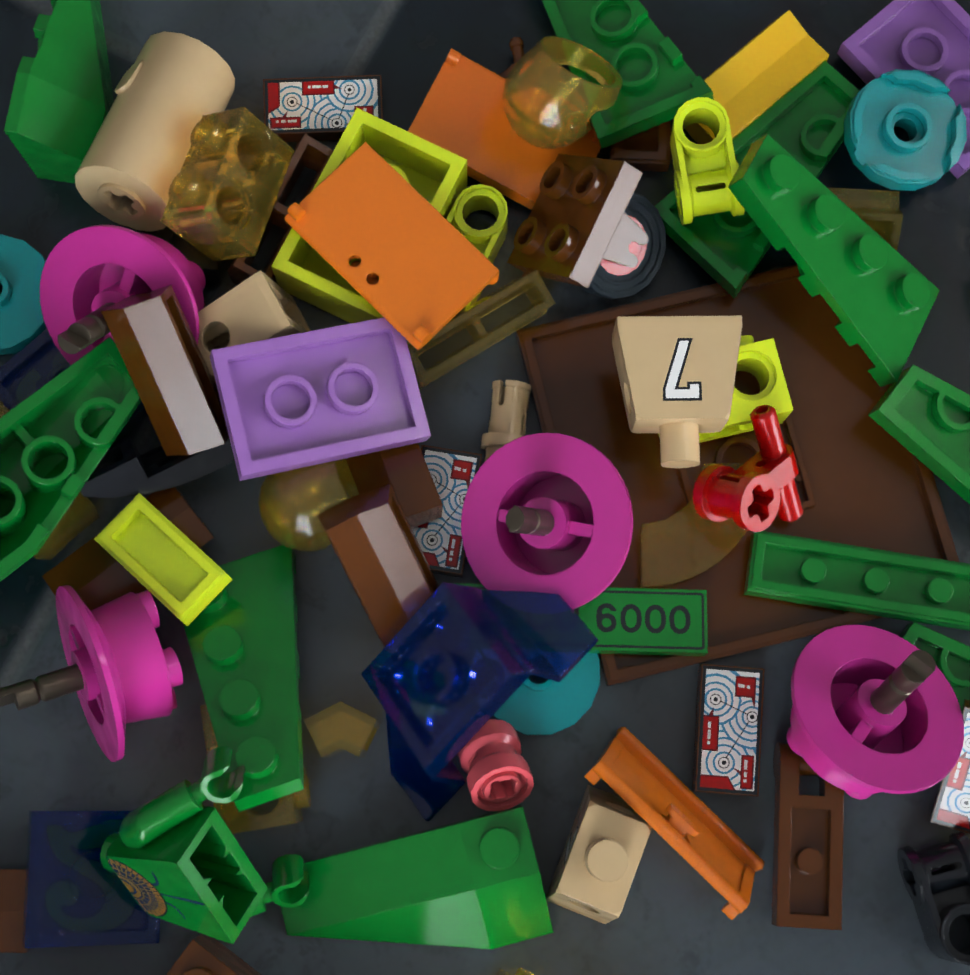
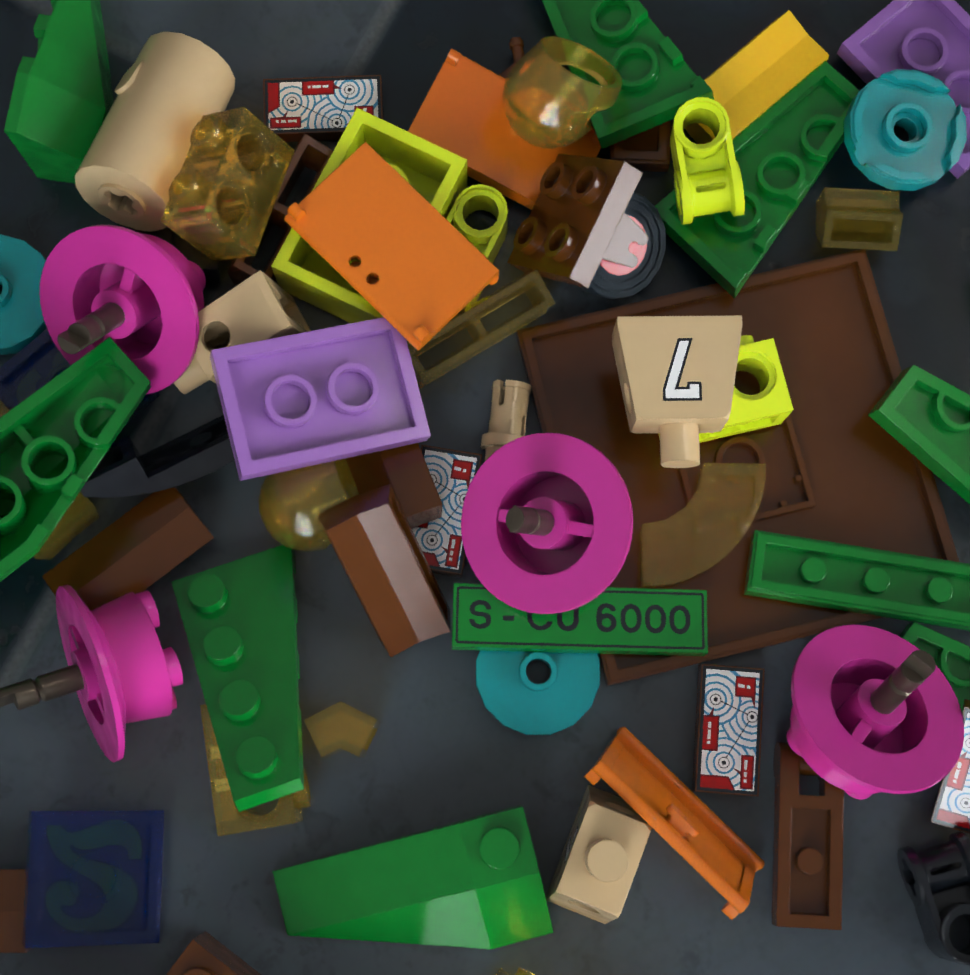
(163, 559): neon yellow tile -> none
(168, 371): piece -> none
(188, 864): green torso -> none
(457, 669): clear blue piece -> none
(495, 769): coral wheel -> none
(758, 487): red piece -> none
(838, 255): green wing -> none

